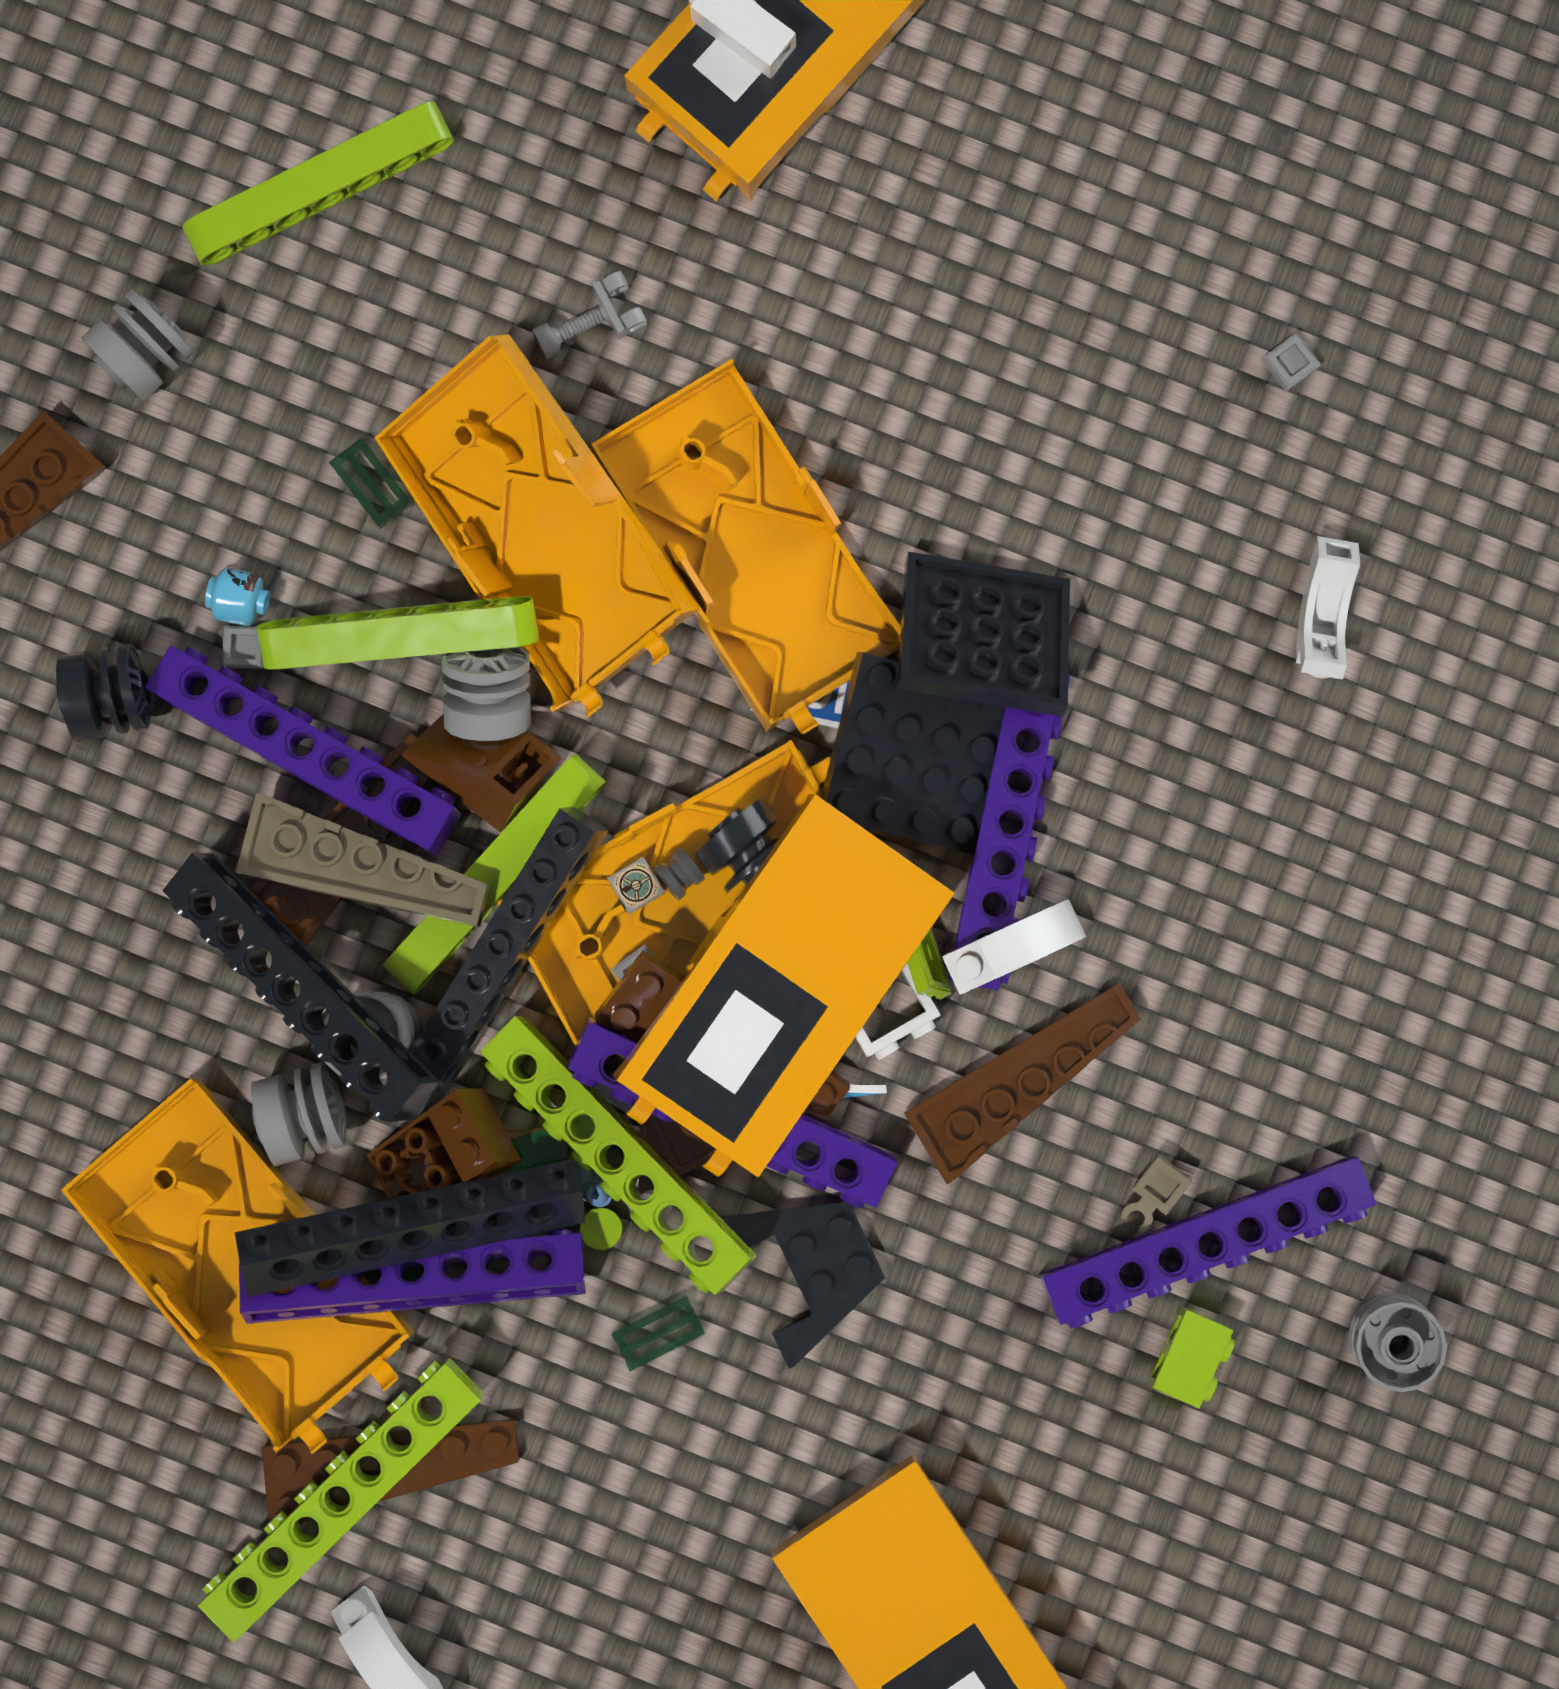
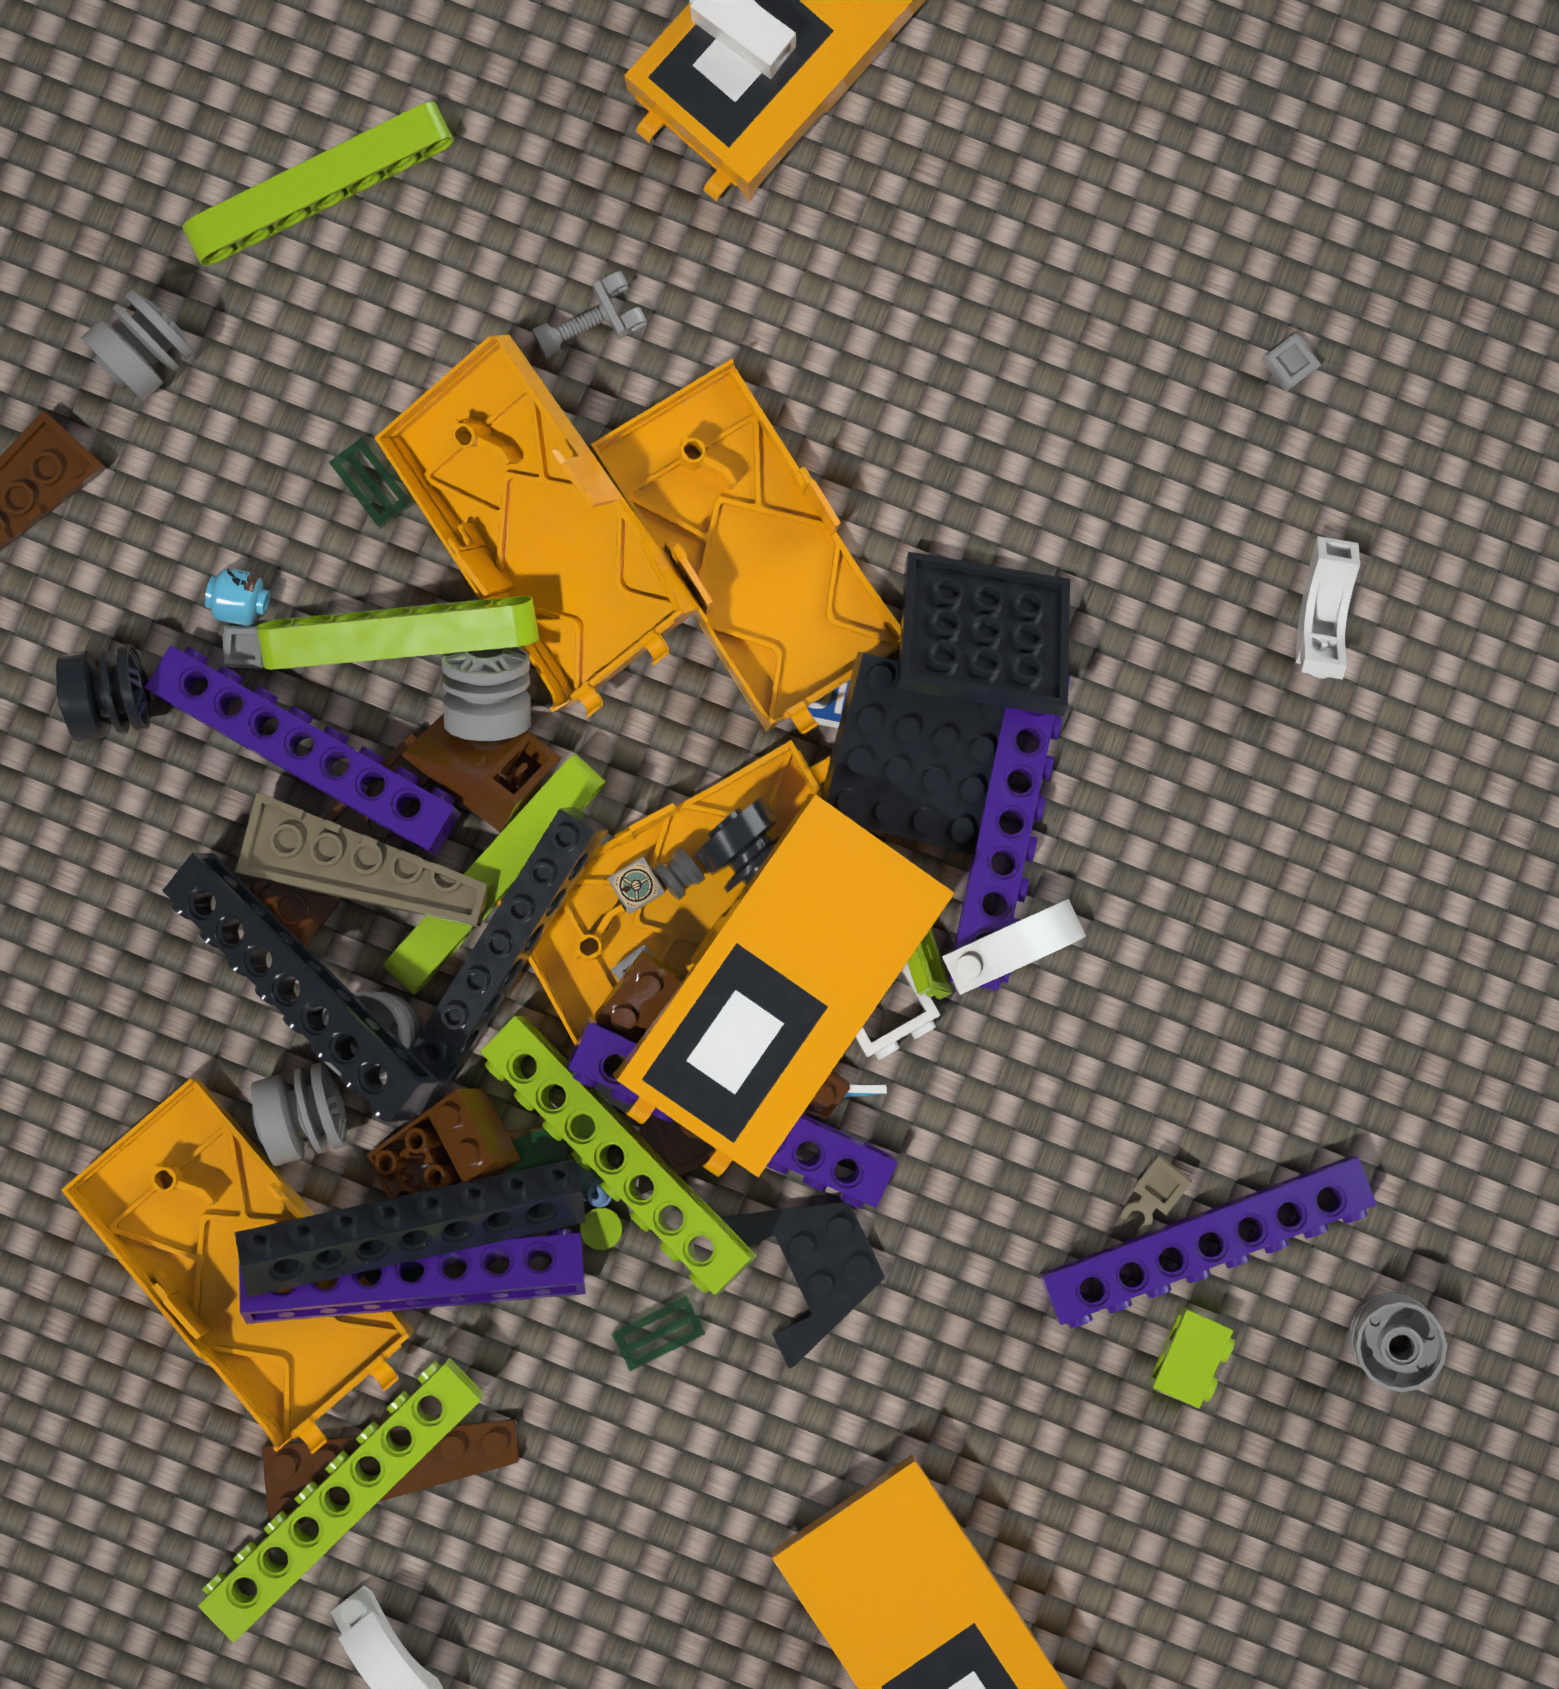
(994, 1098): reddish brown wing -> none

